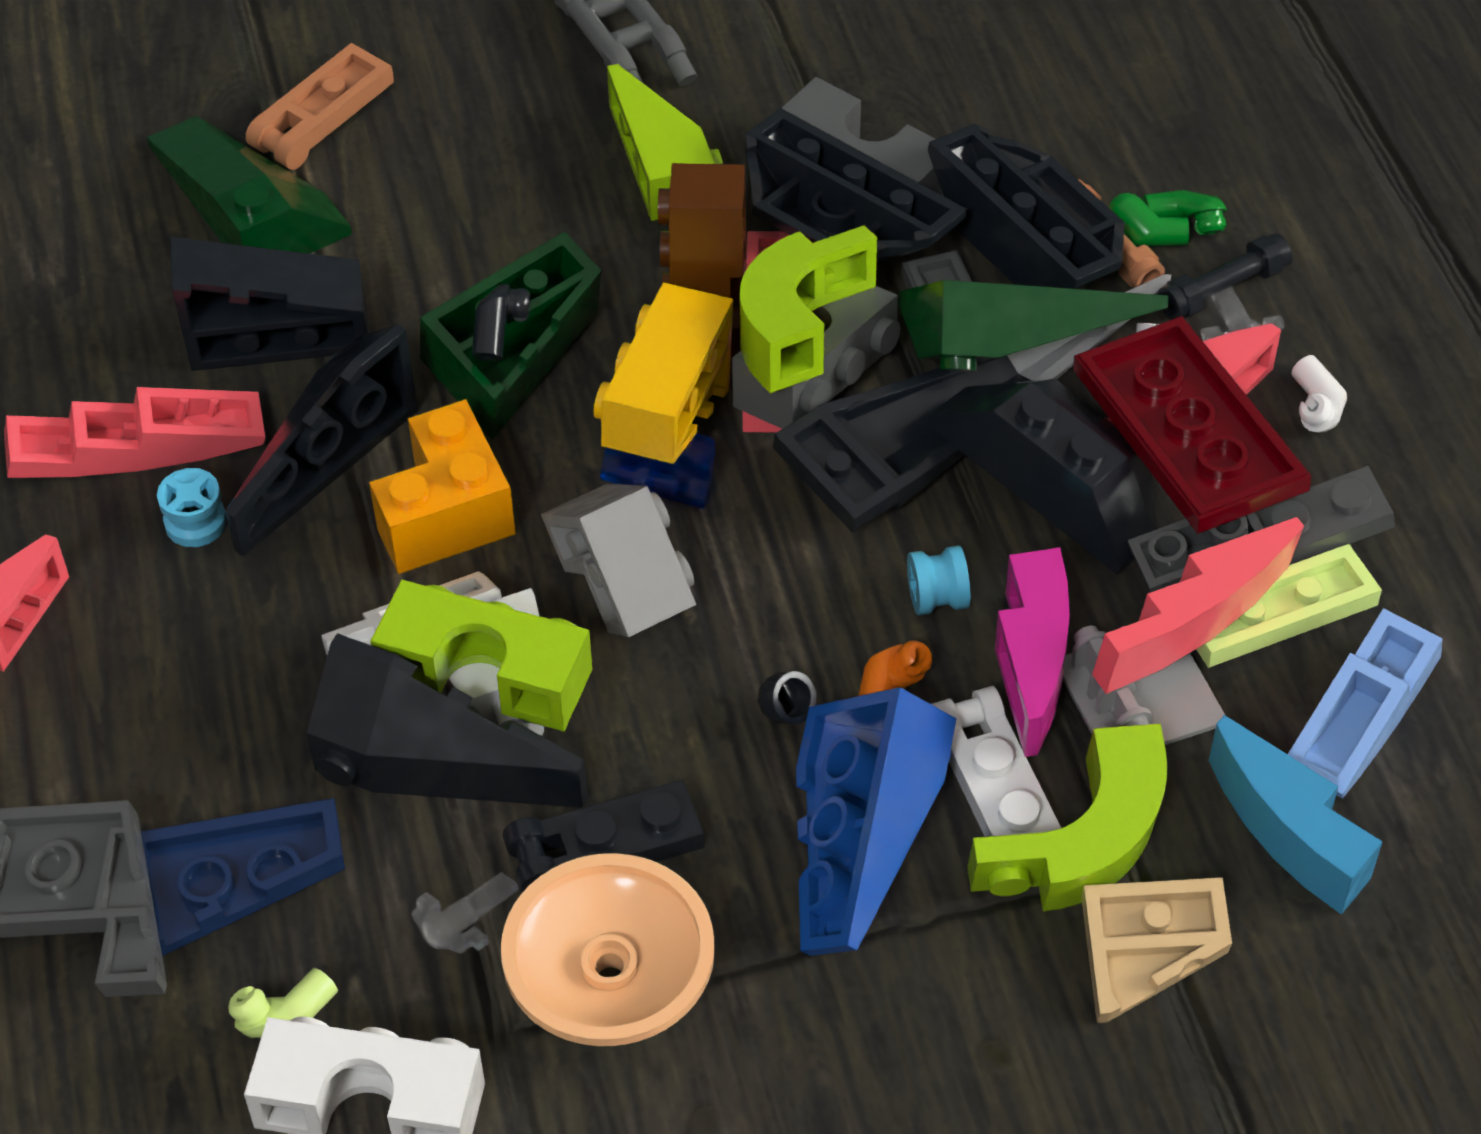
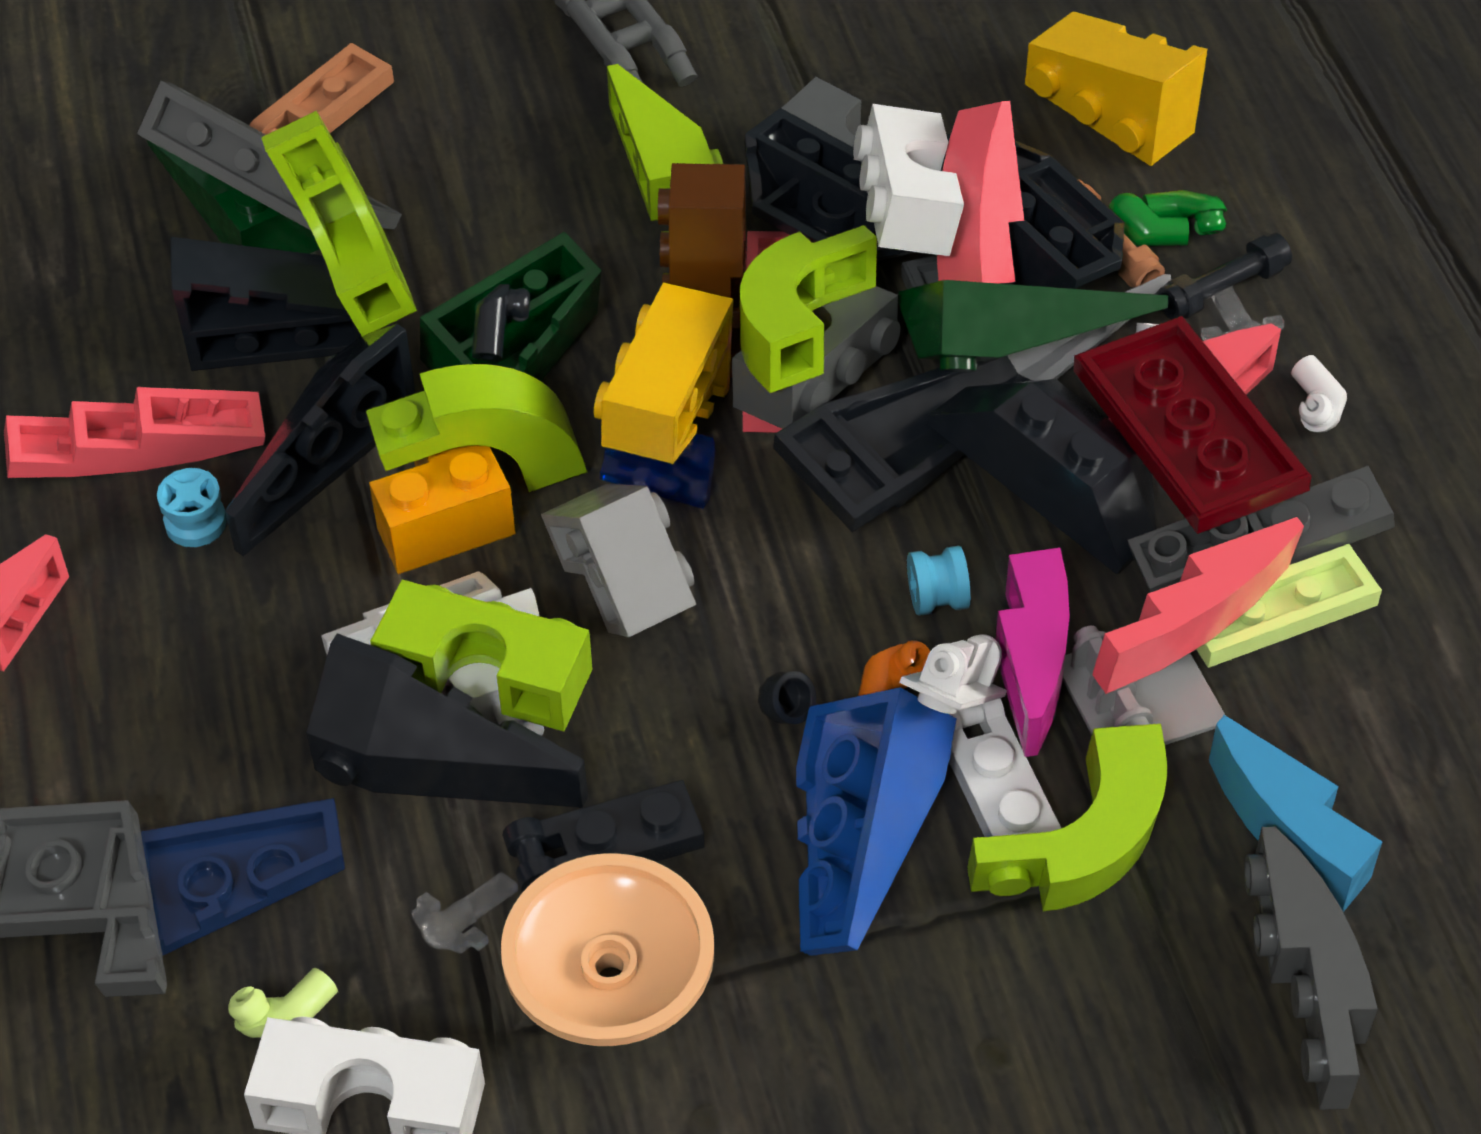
(226, 150): none -> dark grey fence
(341, 222): none -> lime arch
(481, 408): none -> lime arch
(907, 192): none -> white arch
(958, 675): none -> white hinge
(987, 171): none -> coral slope
(1119, 83): none -> yellow wedge
(1150, 937): tan wing -> none
(1317, 953): none -> dark grey slope
(1367, 700): light blue slope -> none

